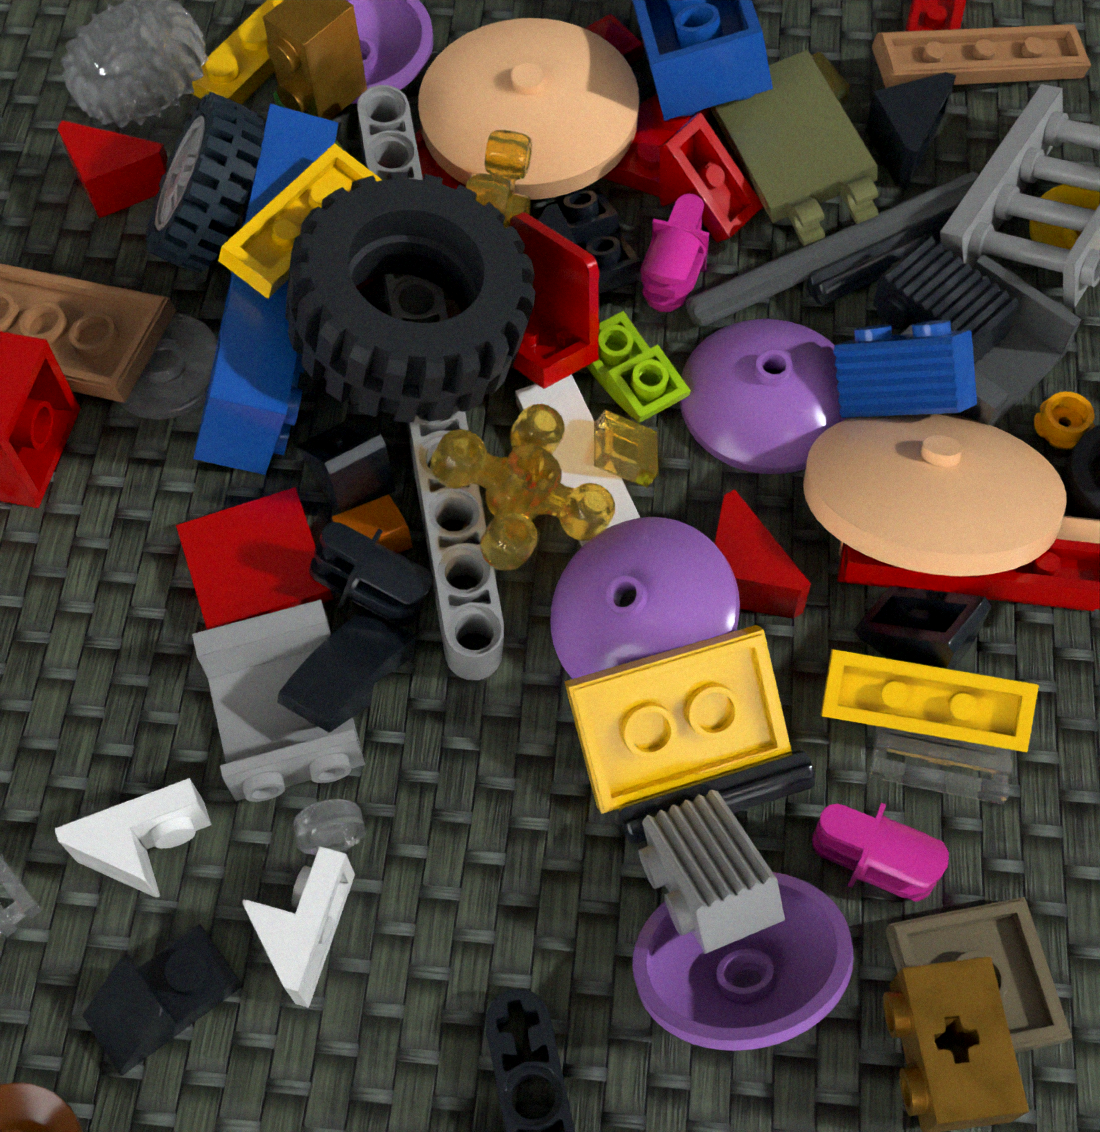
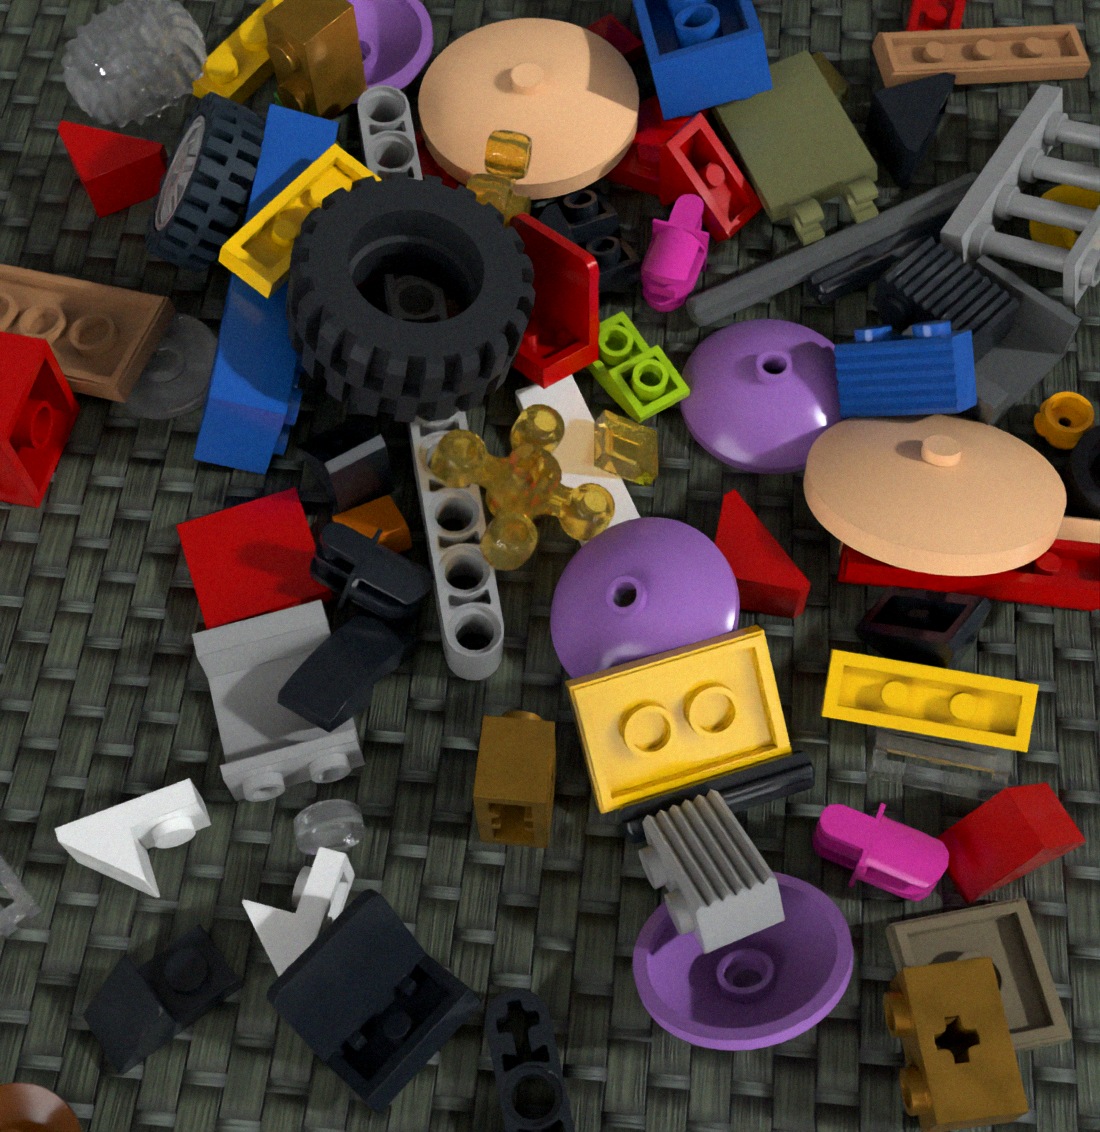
(371, 1000): none -> black bracket
(515, 779): none -> pearl gold brick
(1008, 839): none -> red slope

